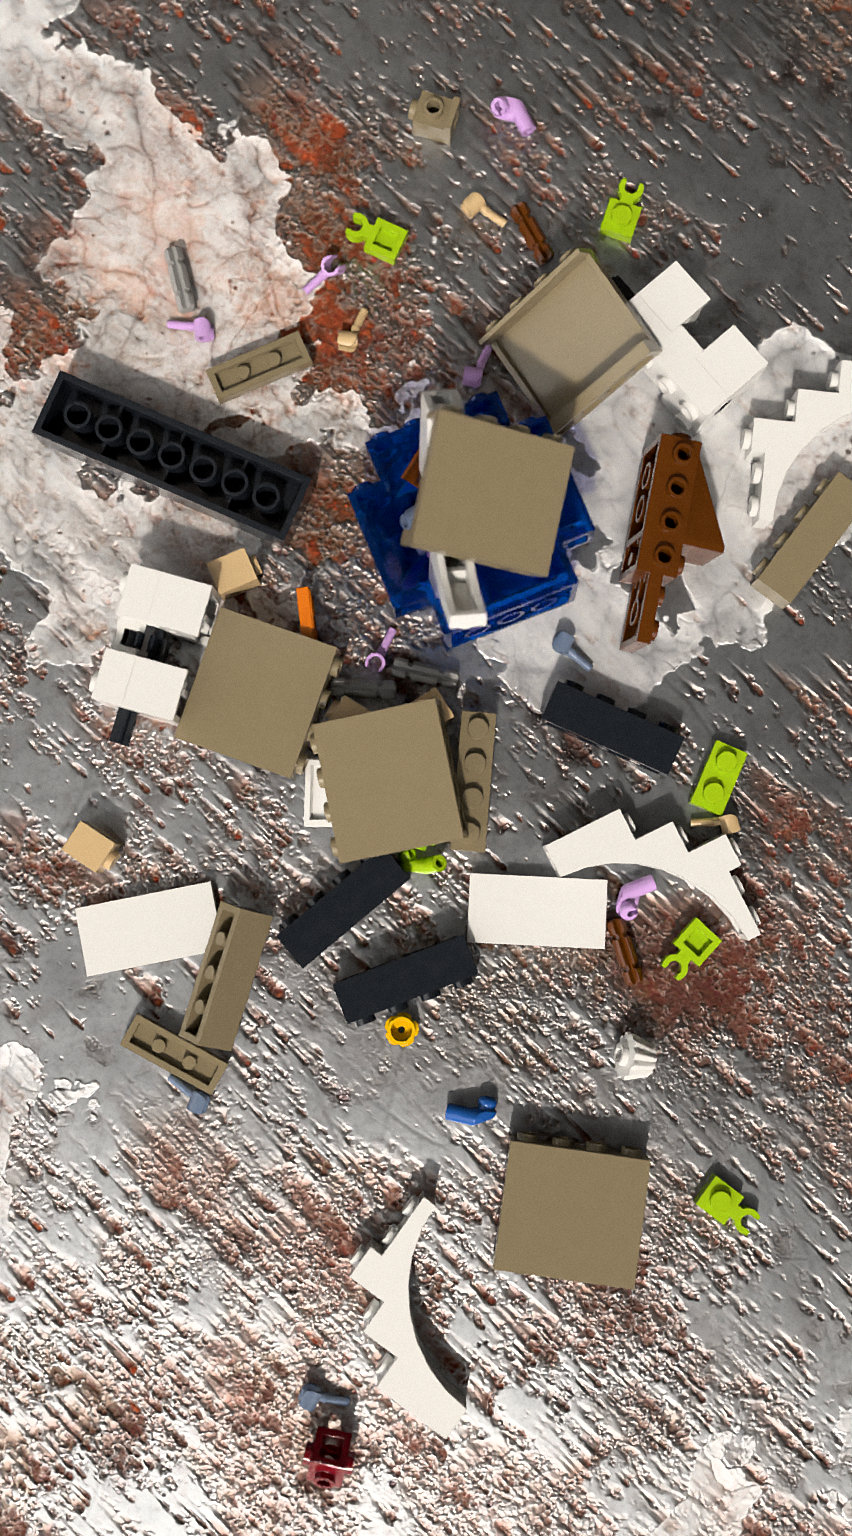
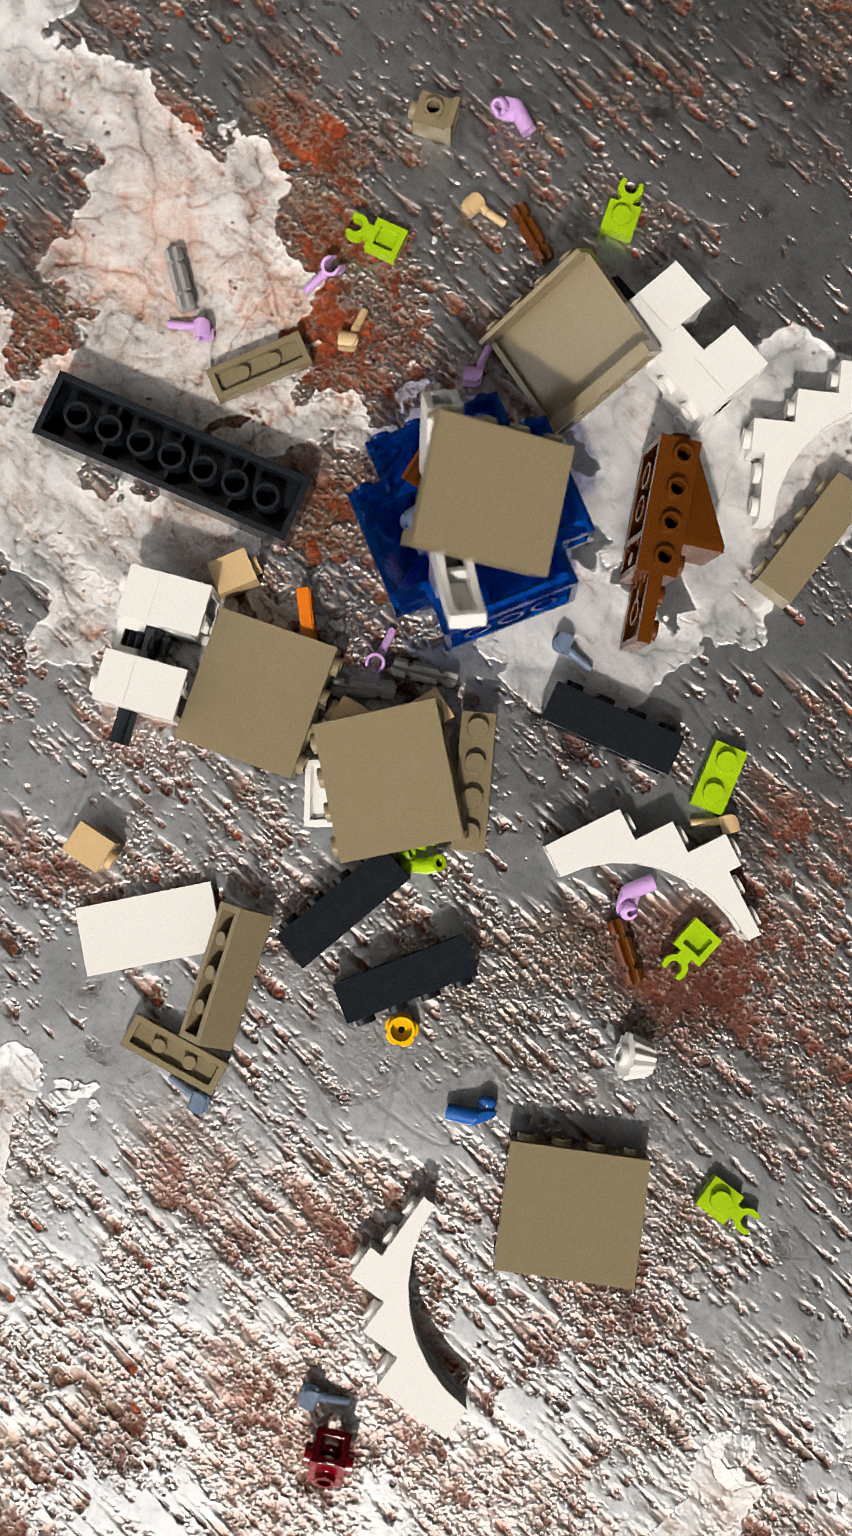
(537, 911): white tile -> none

